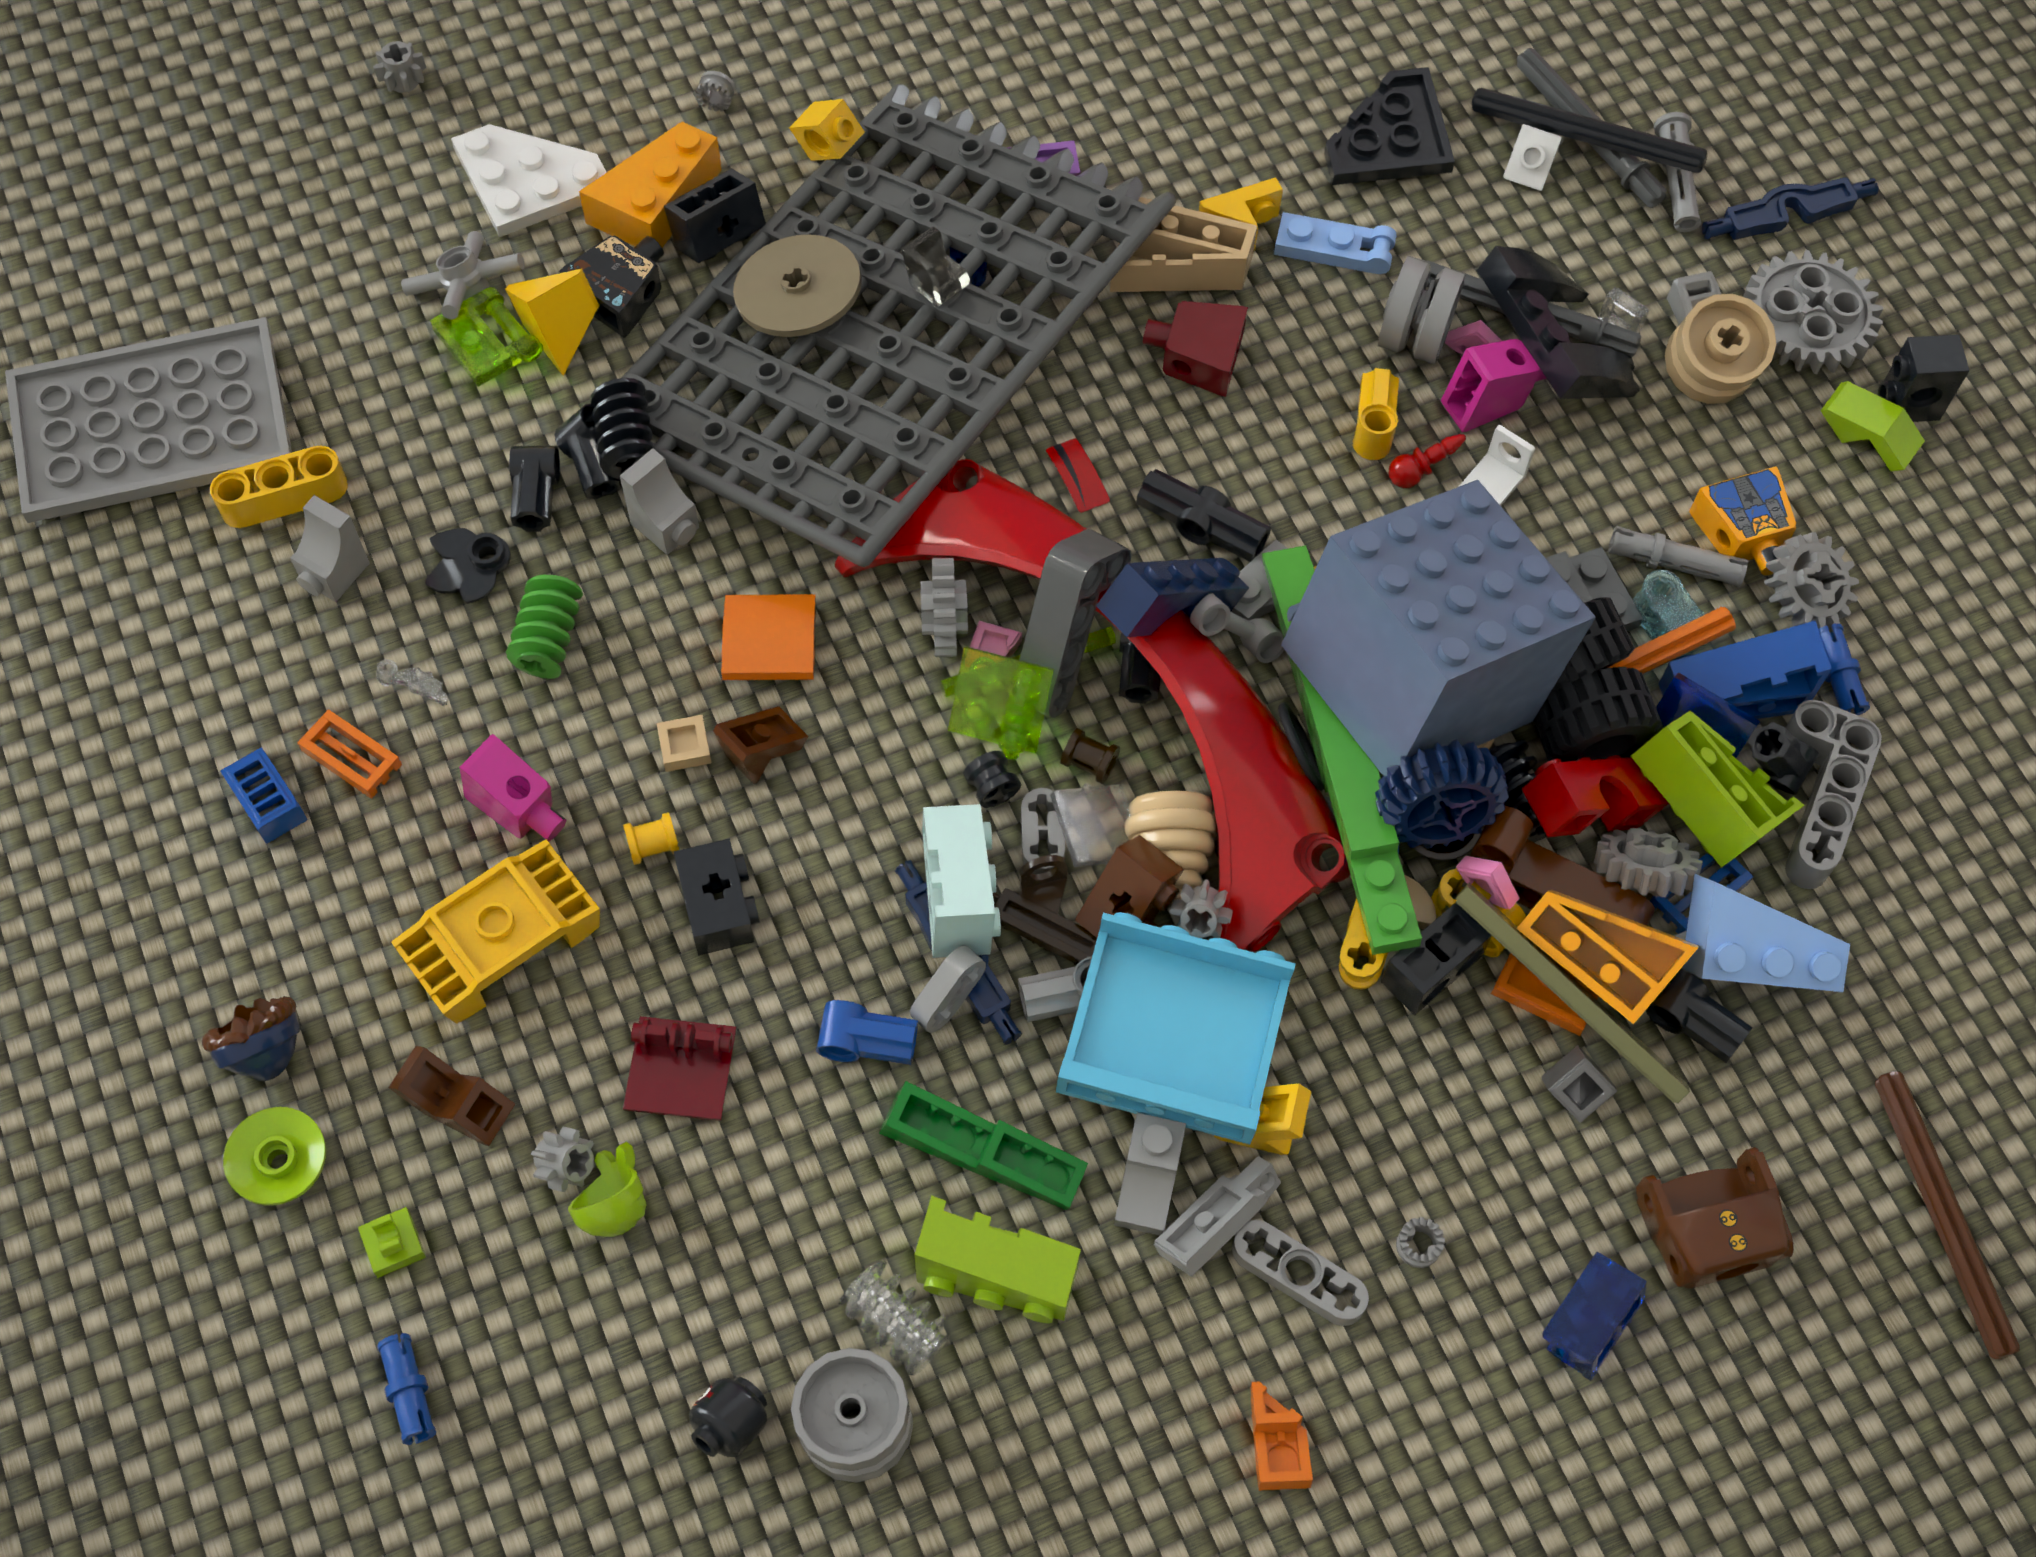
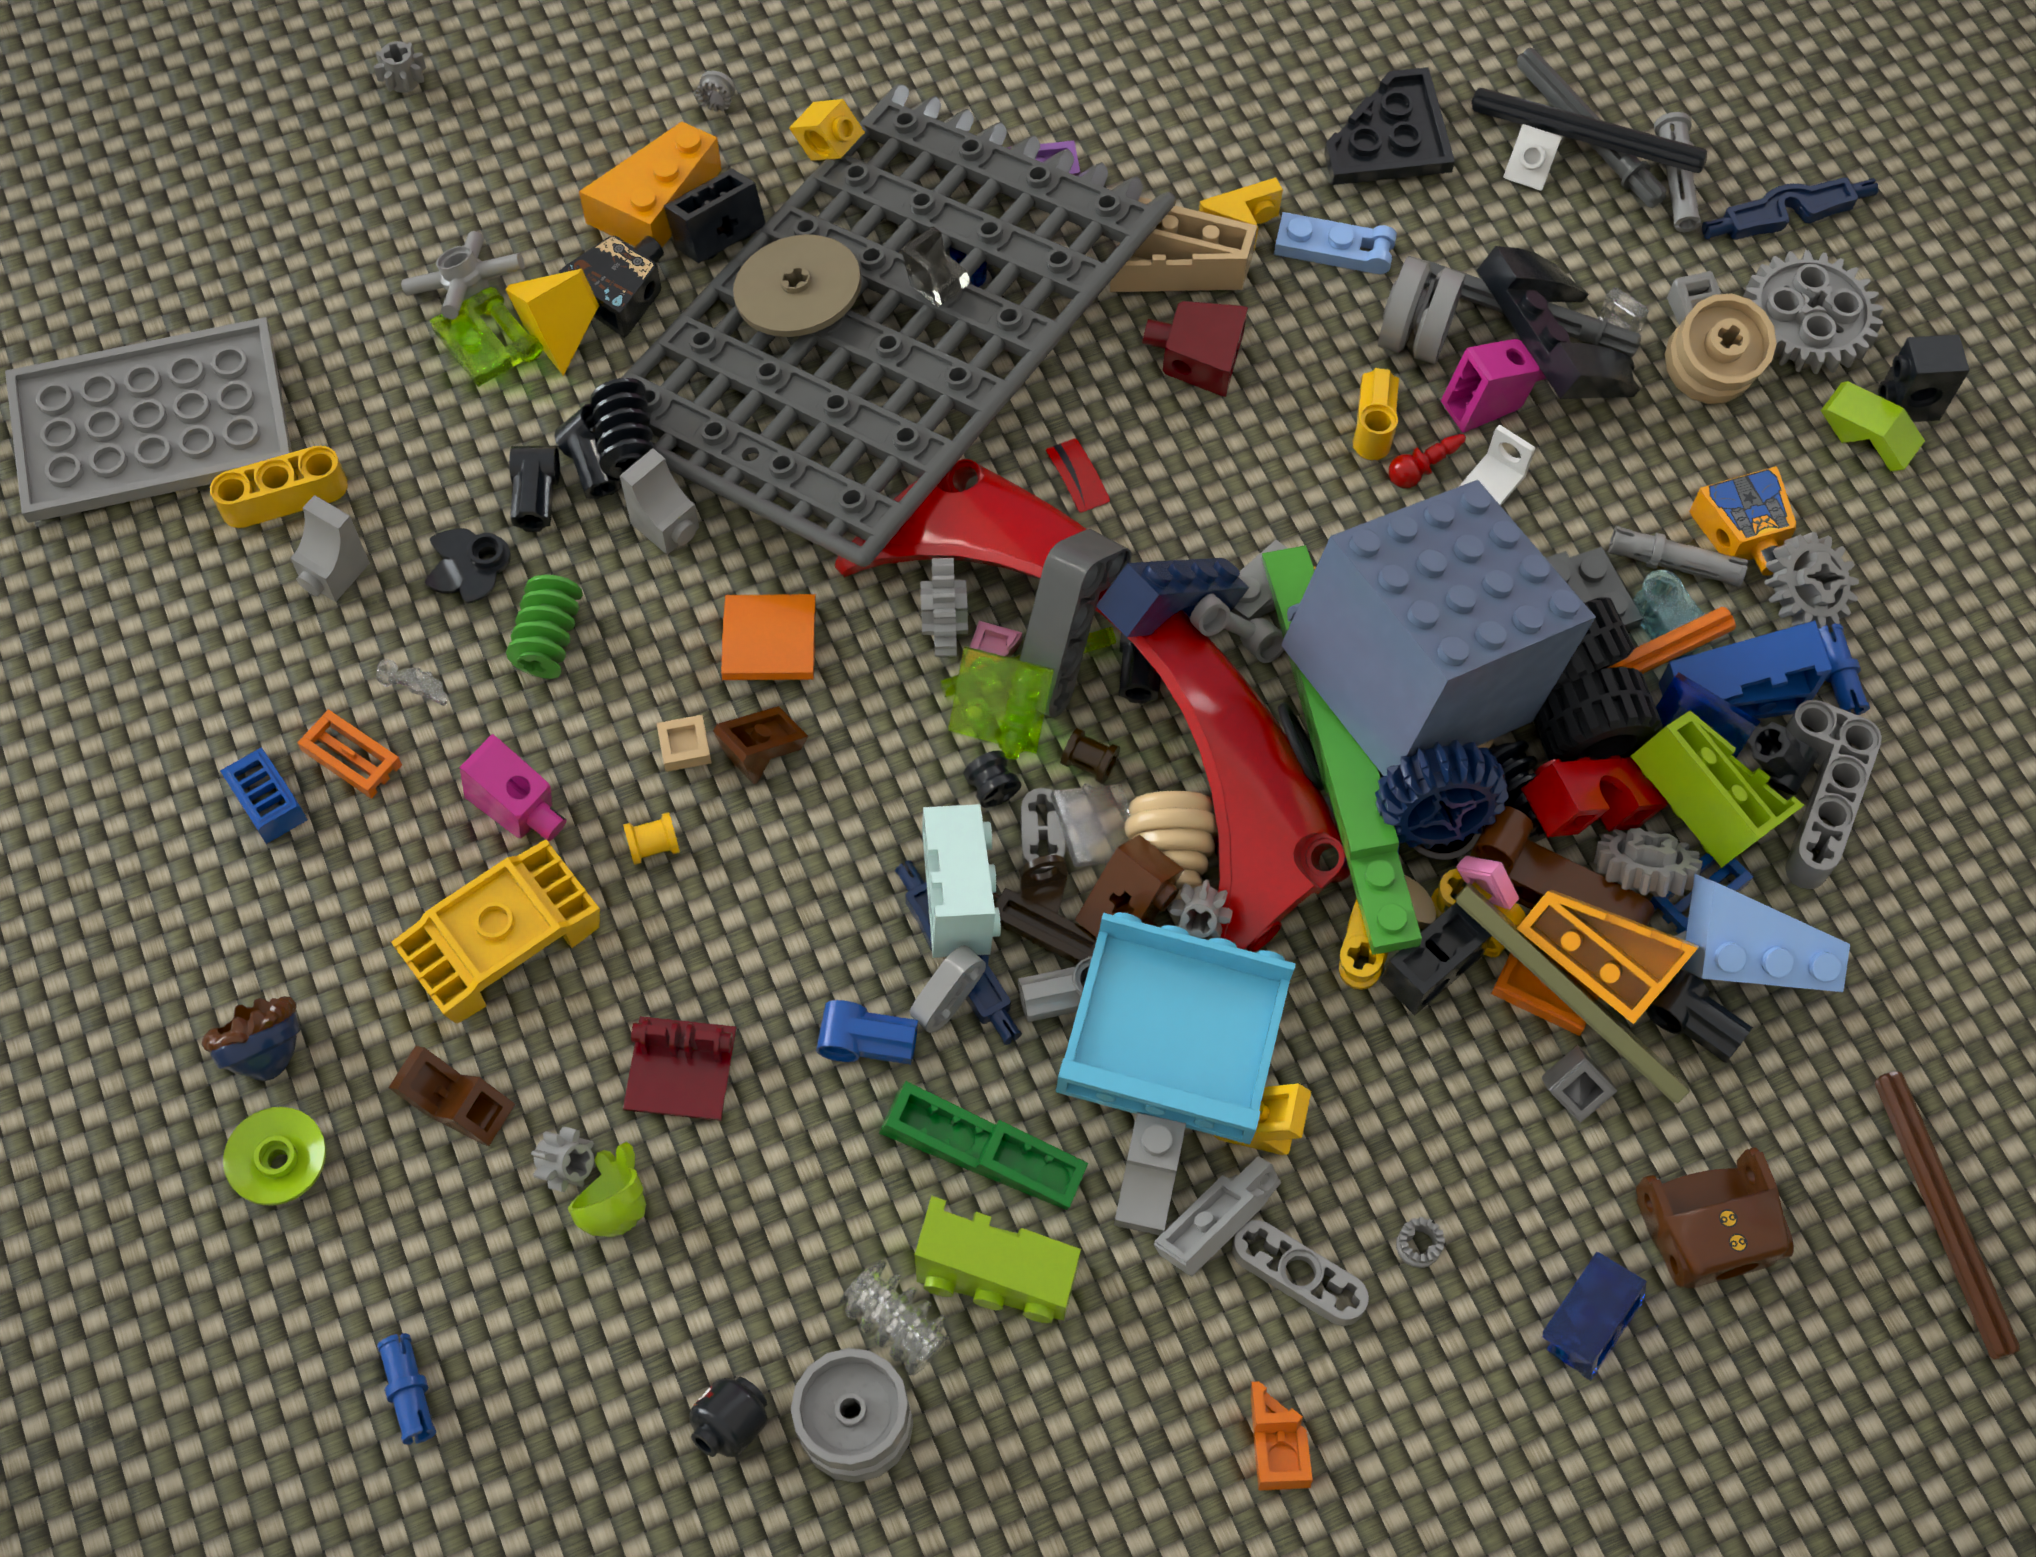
(391, 1242): lime tile -> none
(524, 176): white plate -> none
(723, 921): black brick -> none
(1203, 515): black piece -> none
(1470, 335): bright pink tile -> none

